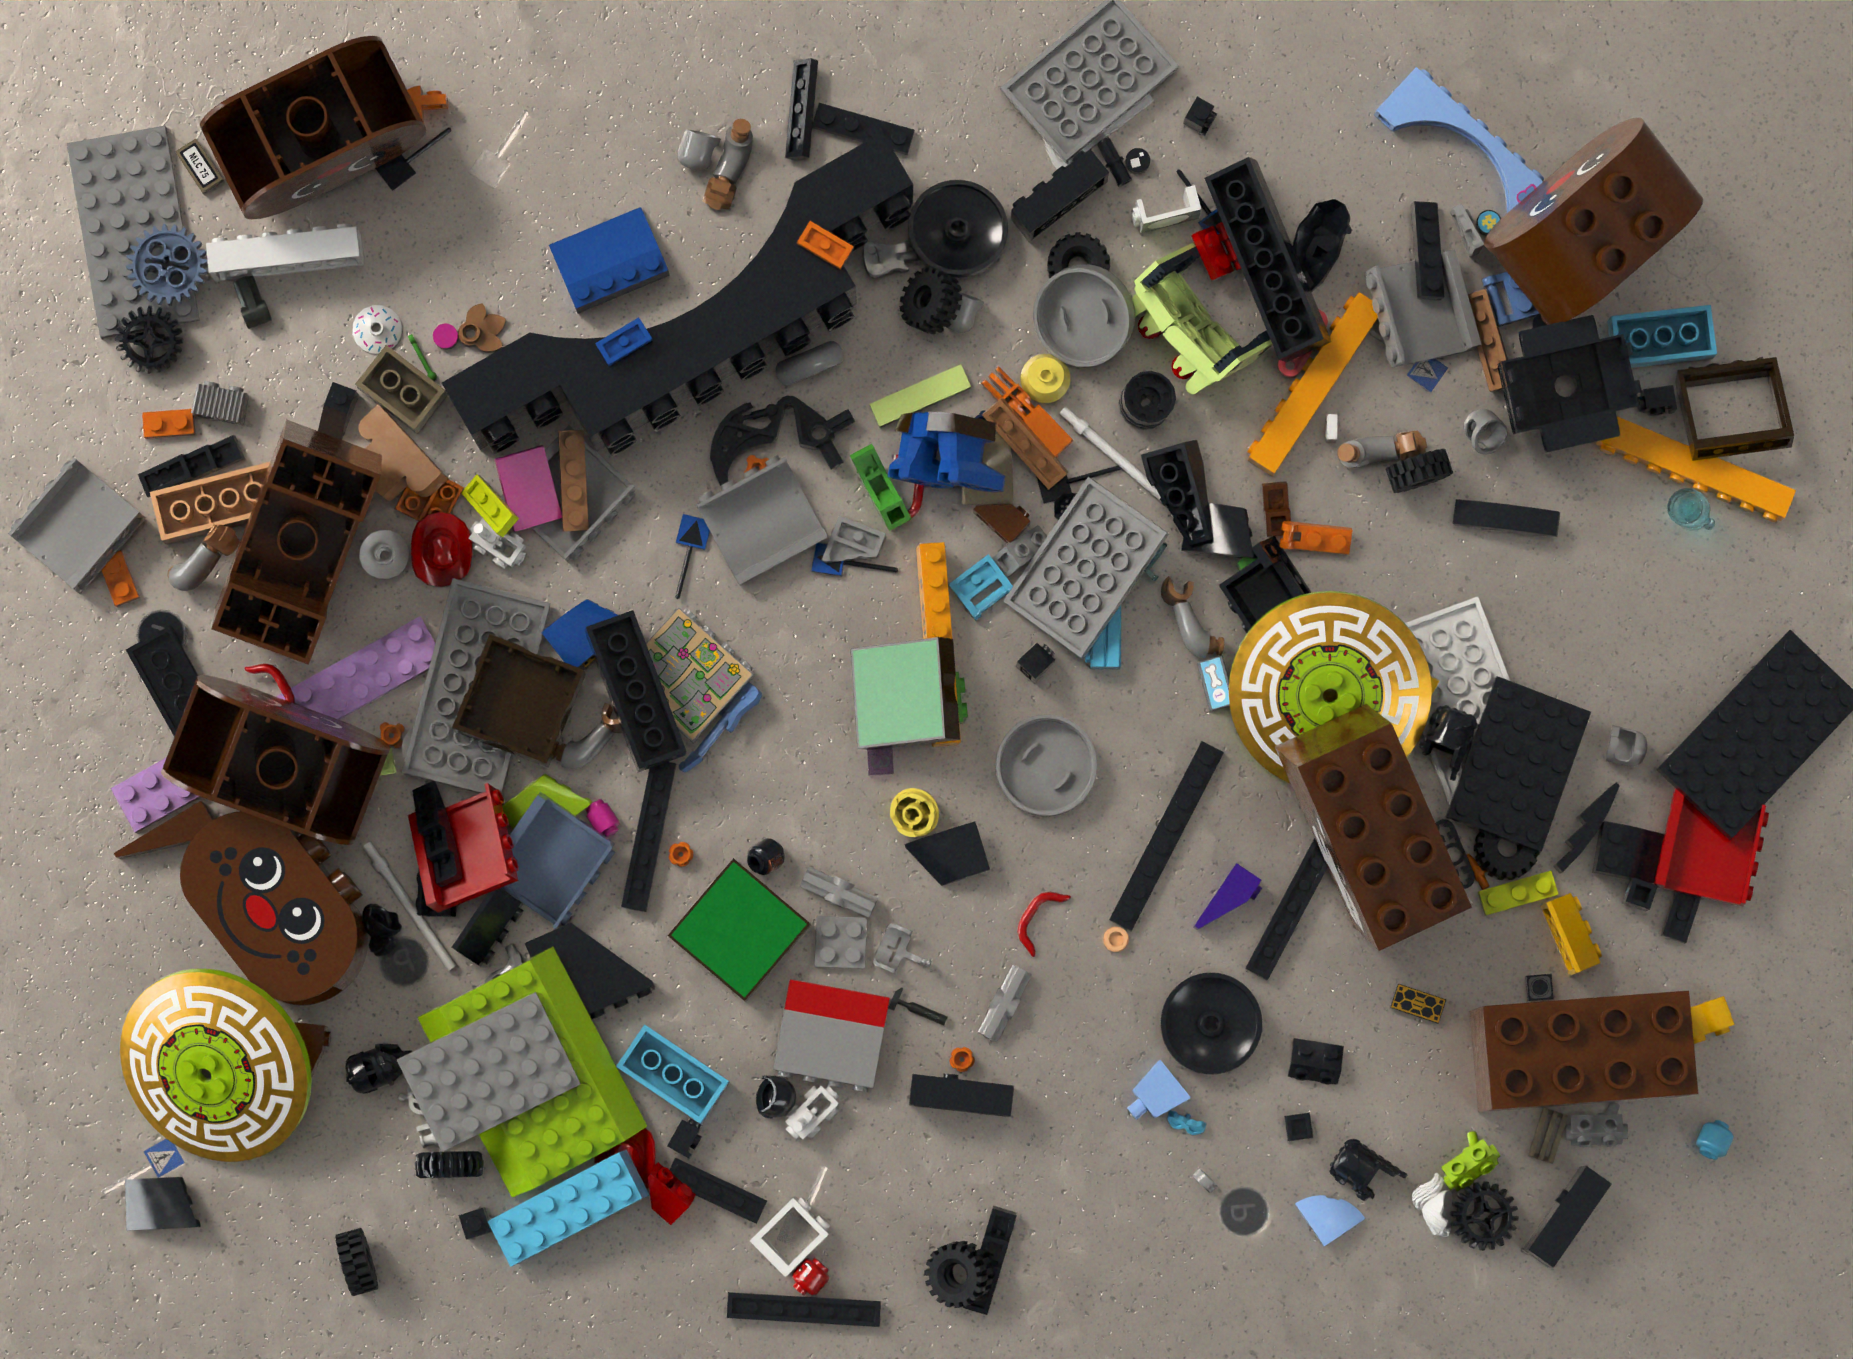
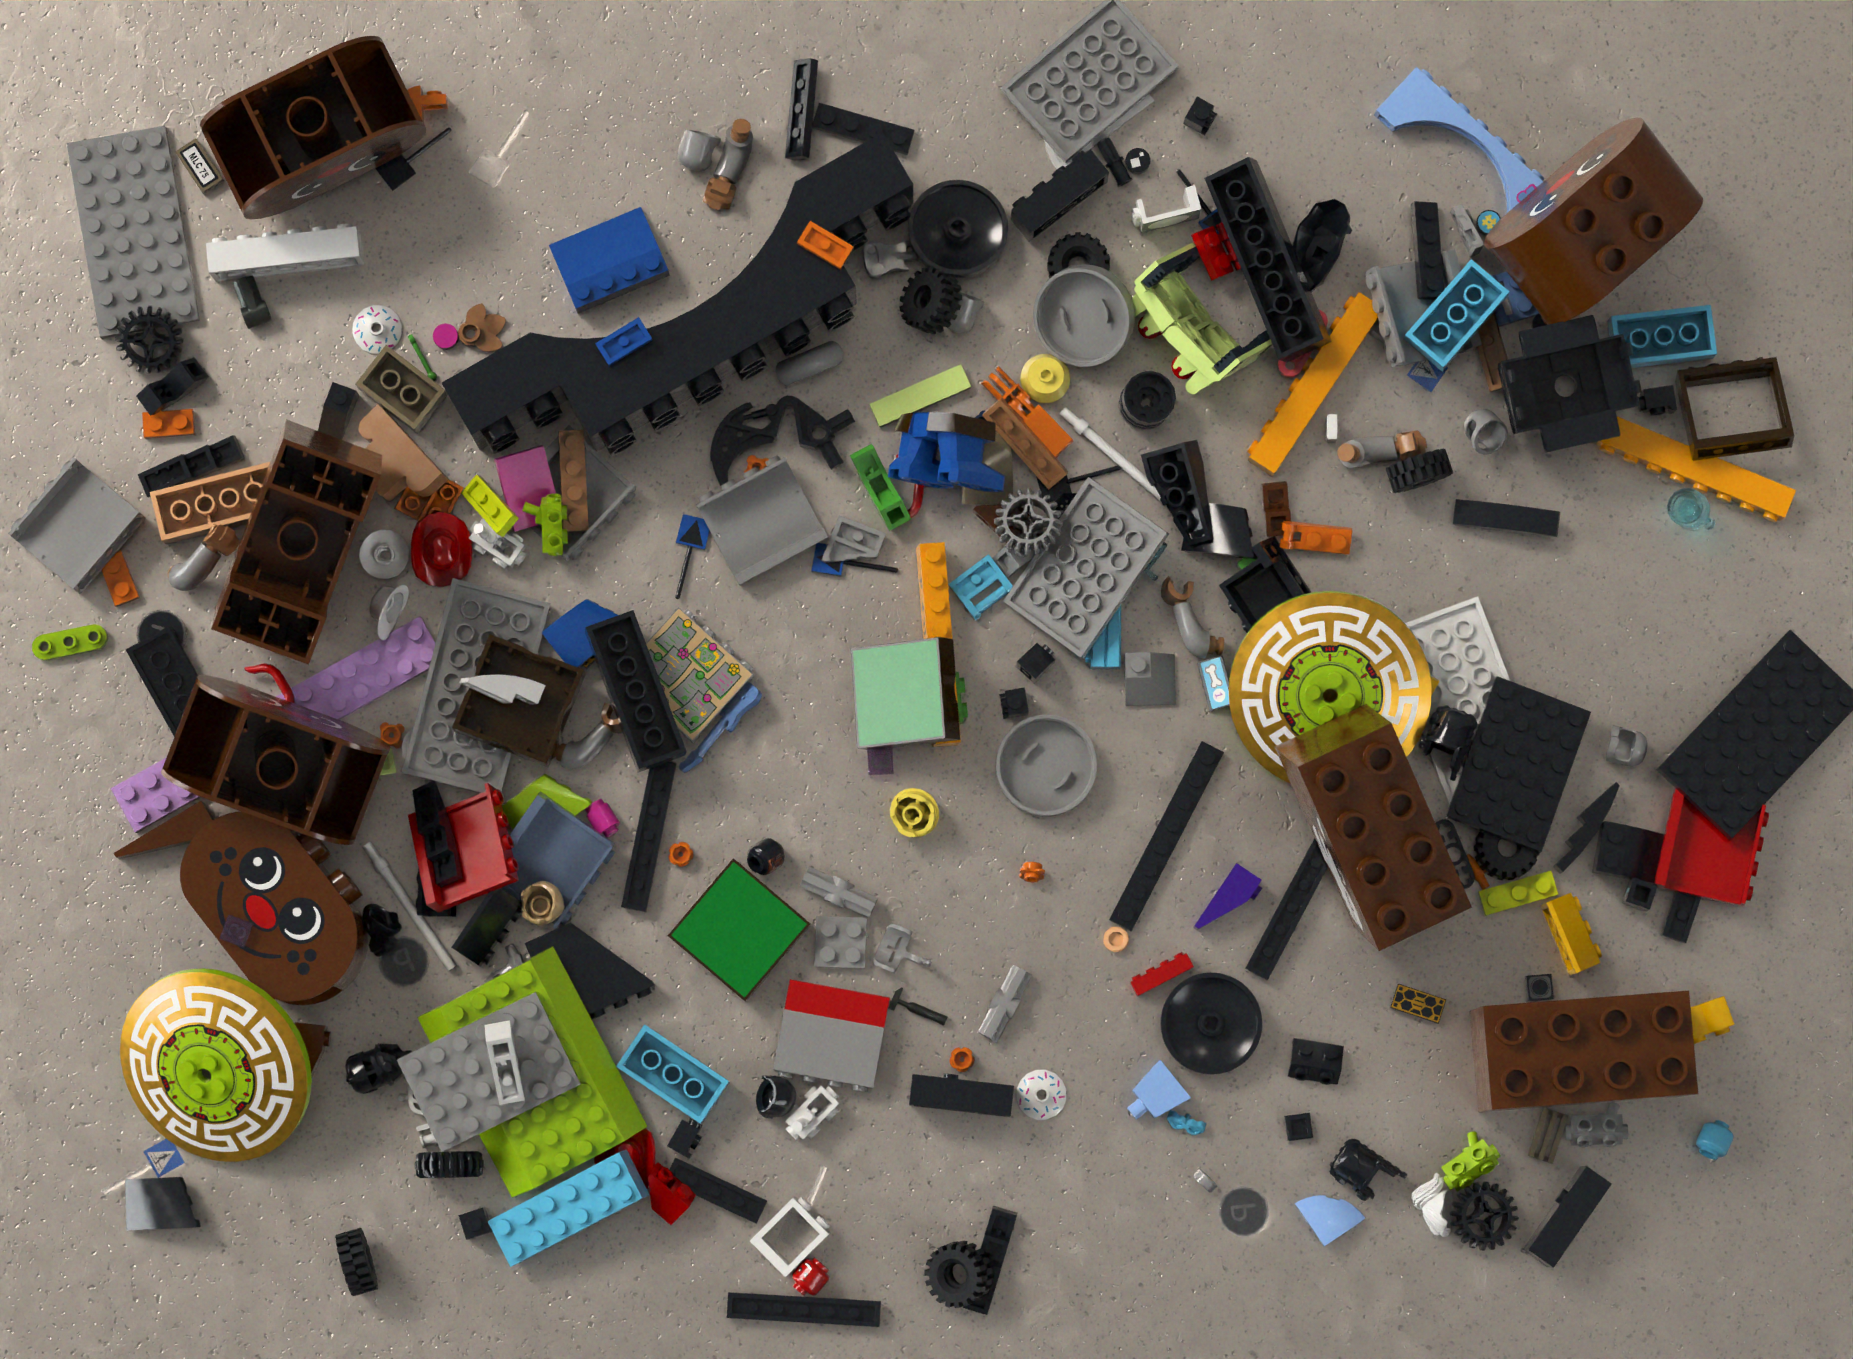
(80, 645): none -> lime plate
(161, 286): sand blue gear -> none
(173, 387): none -> black brick
(220, 403): light grey brick -> none
(236, 931): none -> clear purple tile
(386, 608): none -> white piece
(504, 1062): none -> white slope
(506, 687): none -> white slope
(542, 903): none -> tan hair
(550, 517): none -> lime brick
(951, 853): black slope -> none
(1014, 703): none -> black brick
(1027, 1094): none -> white dish
(1029, 914): red animal -> none
(1032, 872): none -> orange plate
(1037, 522): none -> light grey gear
(1149, 679): none -> light grey slope
(1161, 974): none -> red piece
(1456, 315): none -> medium azure brick

